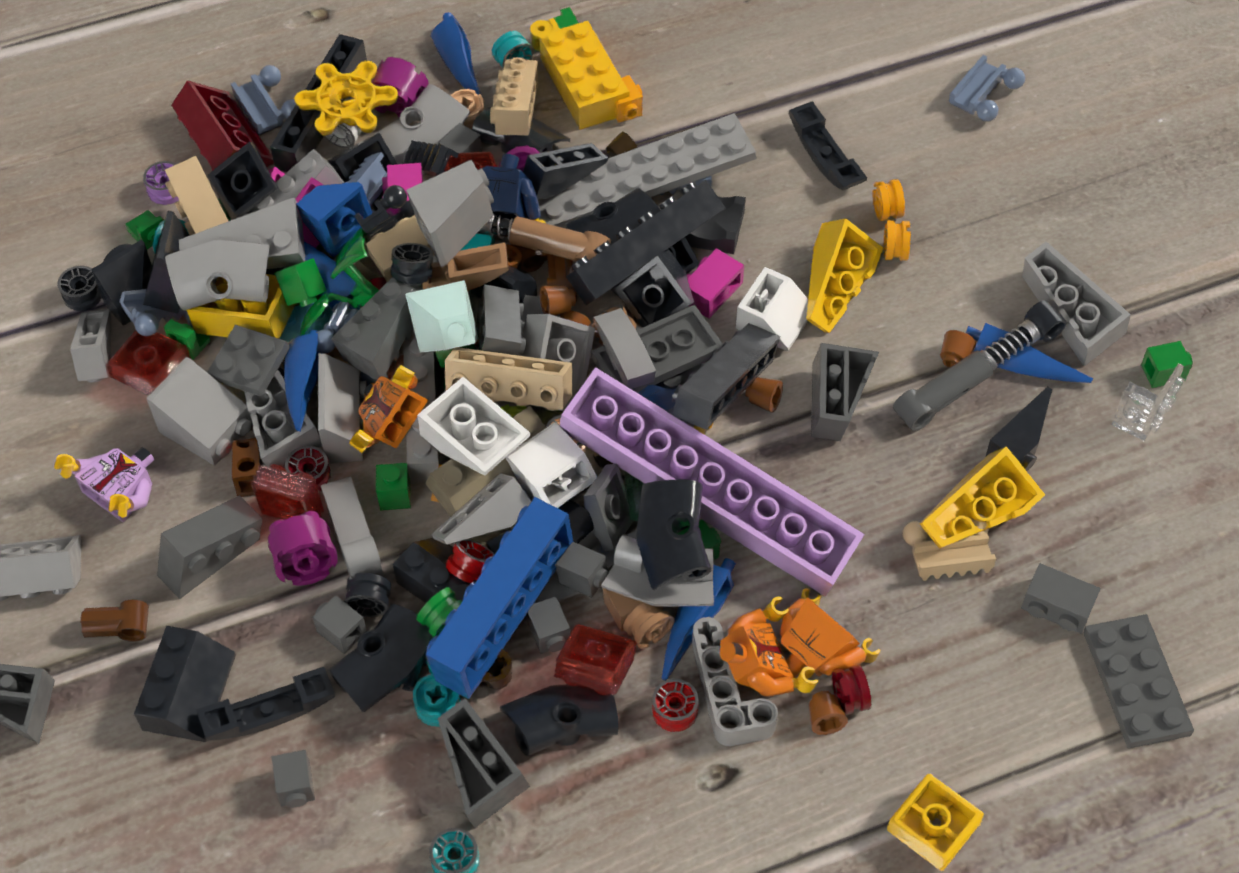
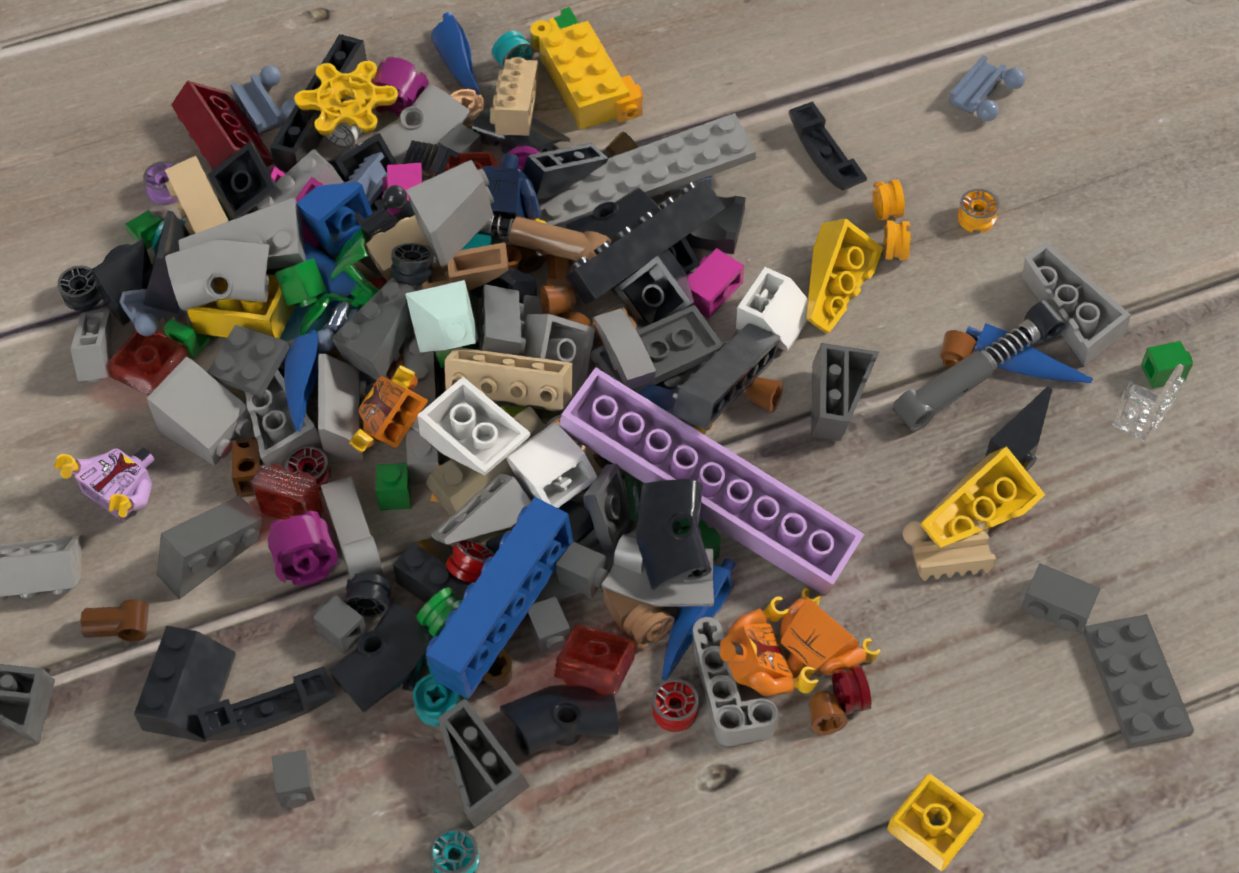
(978, 210): none -> light orange wheel

